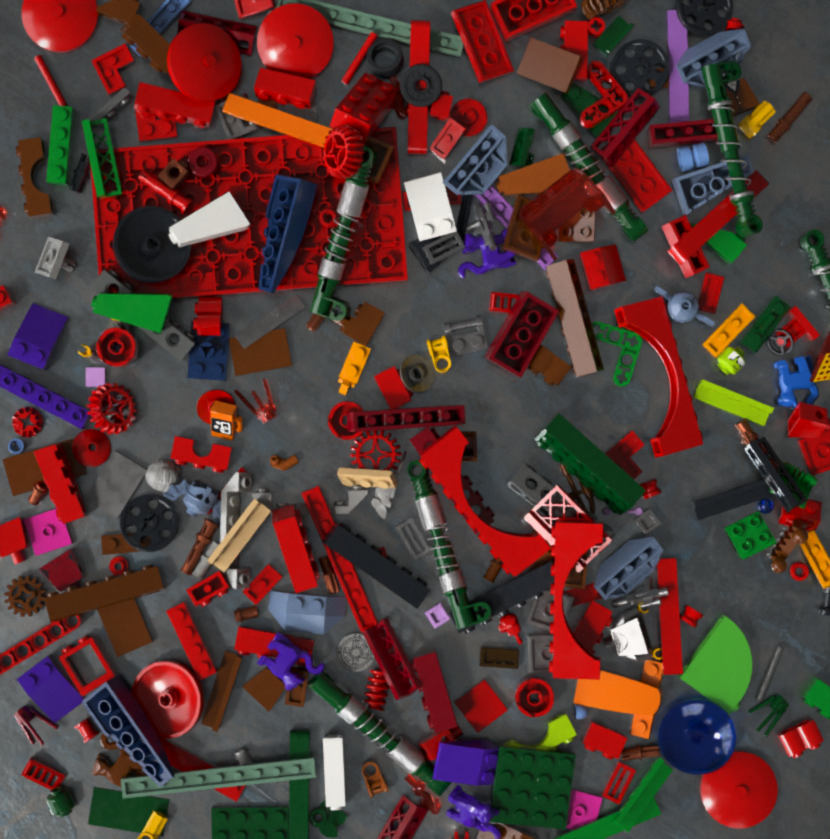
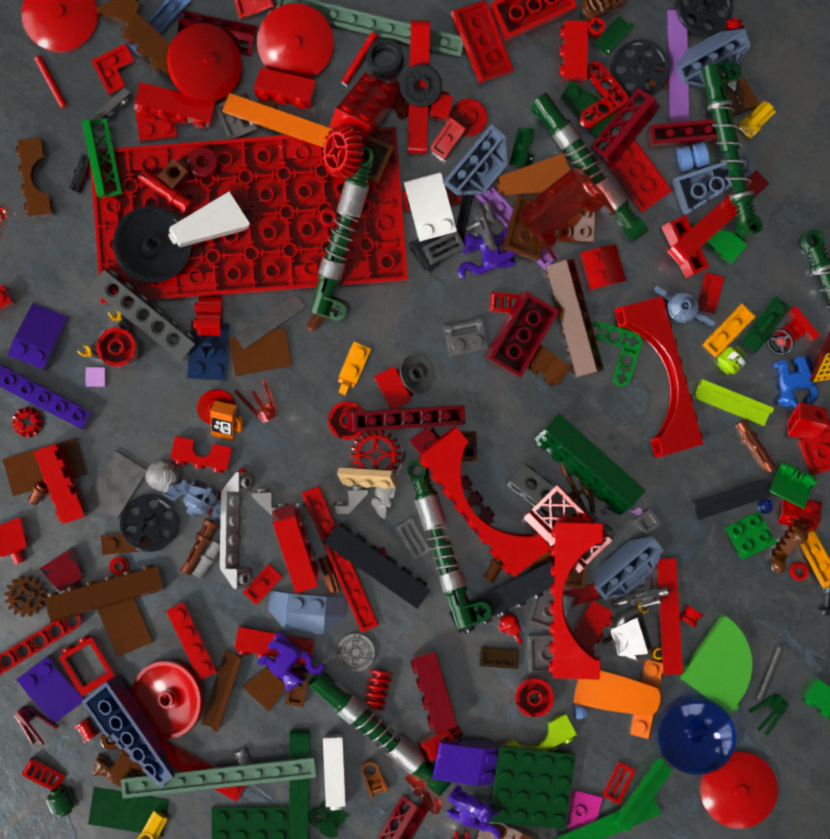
(19, 443): medium blue hinge -> none
(47, 532): dark pink plate -> none
(54, 258): light grey tile -> none
(61, 145): green brick -> none
(84, 455): red dish -> none
(120, 419): red gear -> none
(137, 309): green slope -> none
(207, 588): red brick -> none
(239, 535): tan fence -> none
(246, 613): copper pin -> none
(283, 464): dark orange arm -> none
(287, 219): dark blue wedge -> none
(364, 325): reddish brown hinge -> none
(390, 660): dark red fence -> none
(437, 615): lavender tile -> none
(439, 352): yellow piece -> none
(480, 706): red tile -> none
(549, 65): reddish brown tile -> none
(604, 740): red brick -> none
(622, 453): red plate -> none
(640, 752): copper axle -> none
(651, 488): red wheel -> none
(772, 476): black fence -> none
(787, 120): copper pin -> none
(800, 738): red brick -> none

